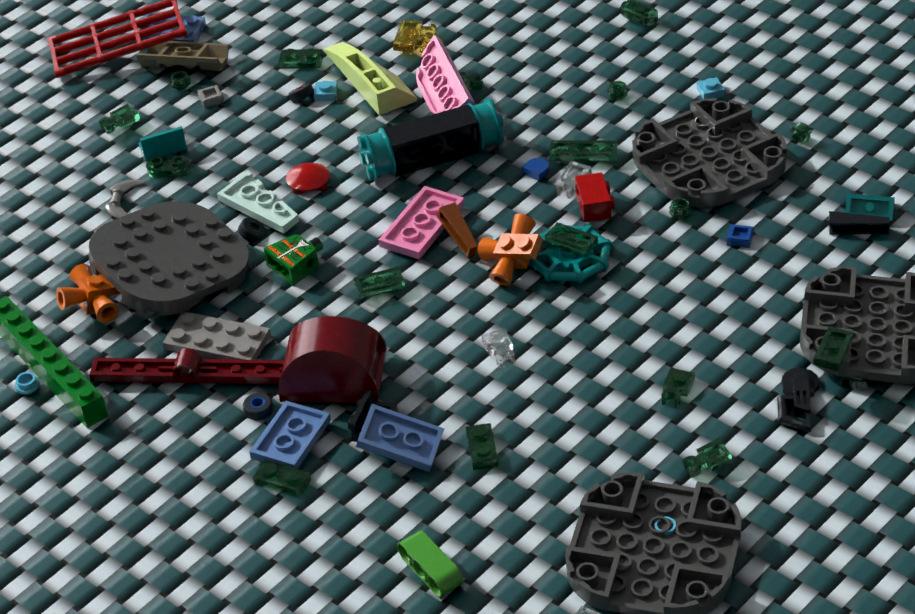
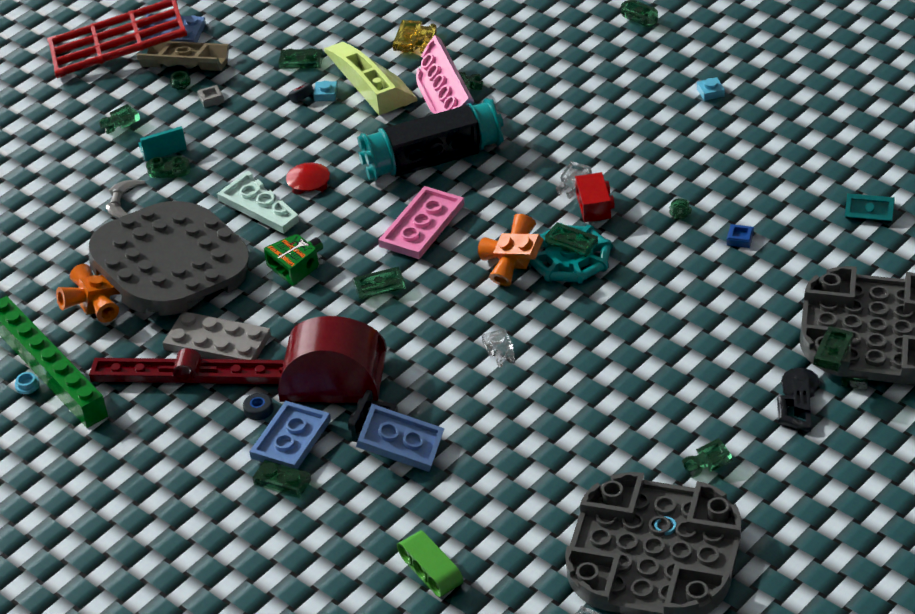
(251, 230): black wheel -> none
(456, 226): dark orange piece -> none
(481, 446): clear green plate -> none
(536, 168): blue tile -> none
(583, 150): clear green plate -> none
(617, 90): clear green plate -> none
(677, 384): clear green plate -> none
(709, 153): dark grey plate -> none
(801, 132): clear green plate -> none
(851, 224): black piece -> none

